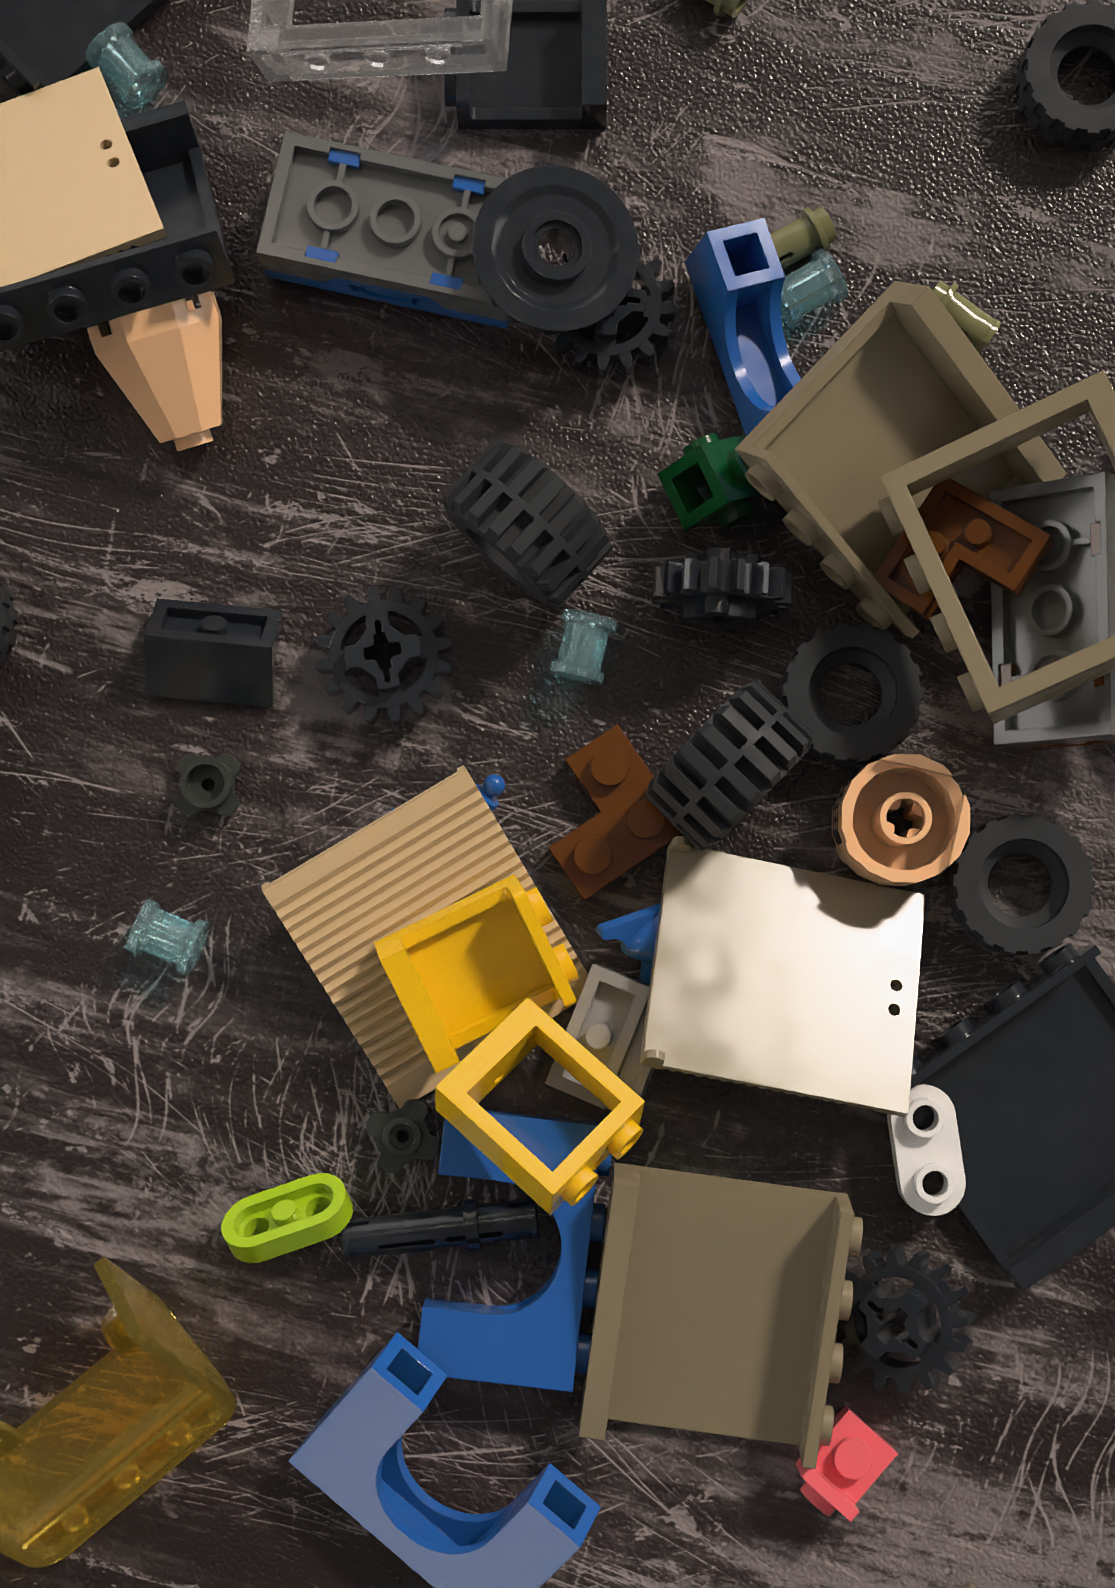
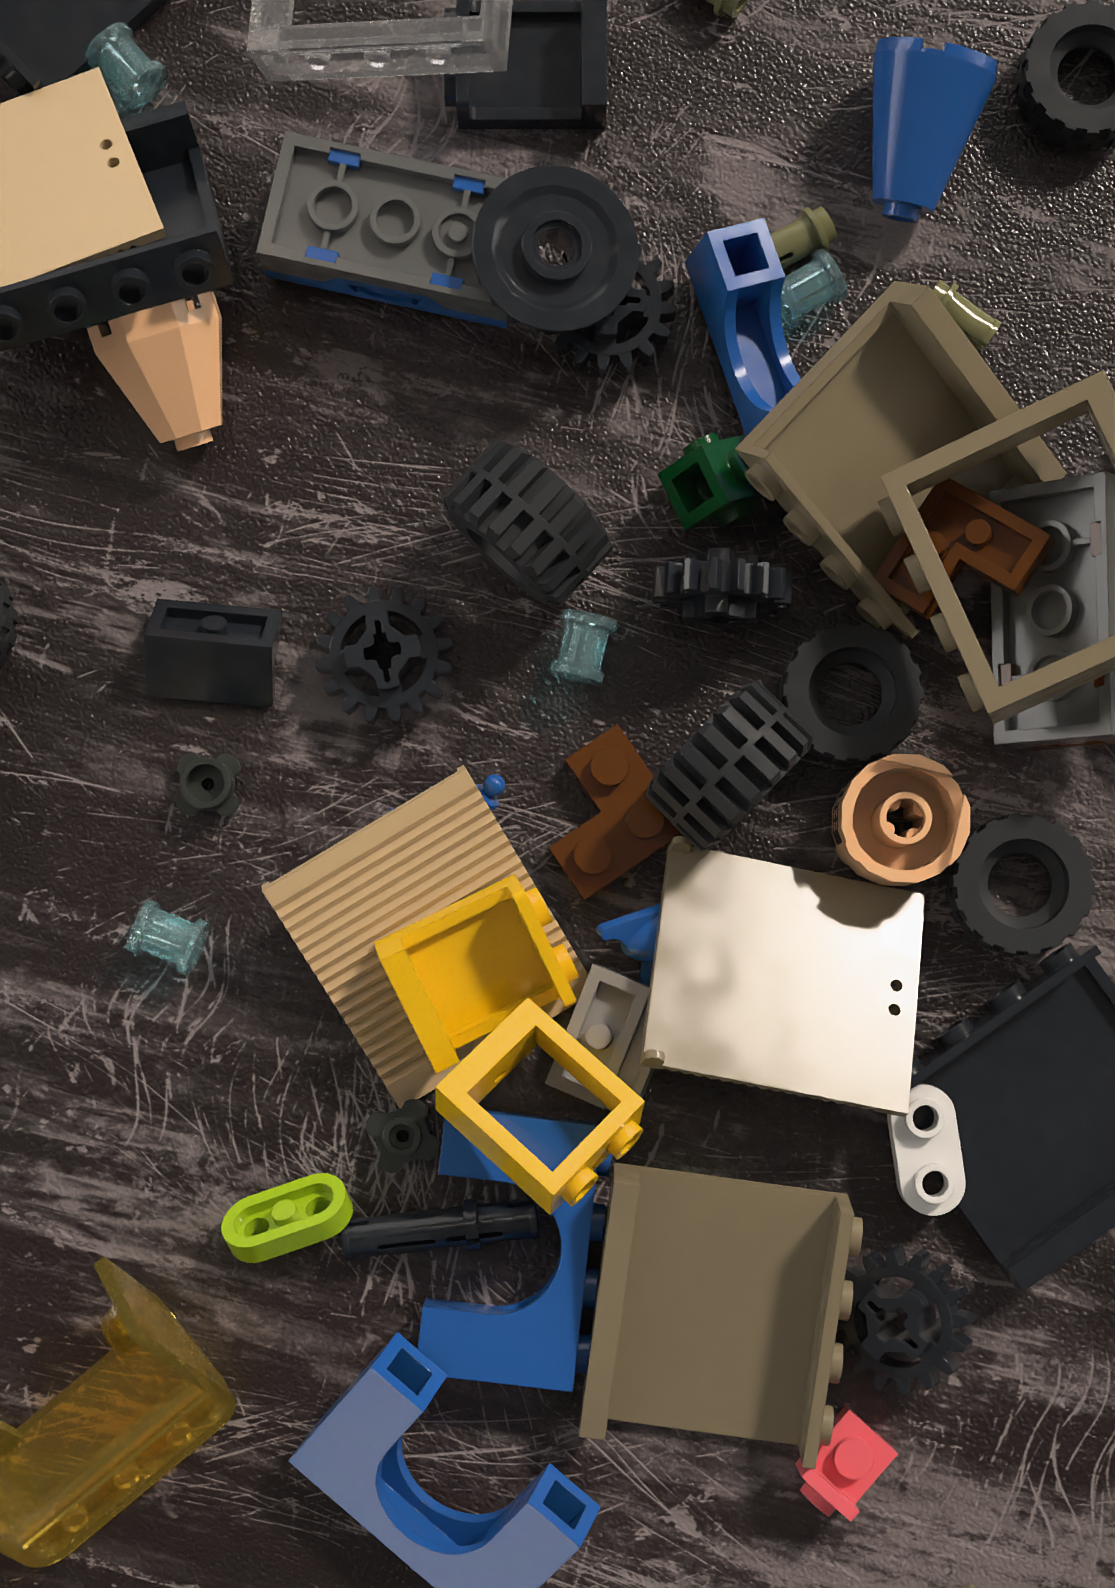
(922, 120): none -> blue cone

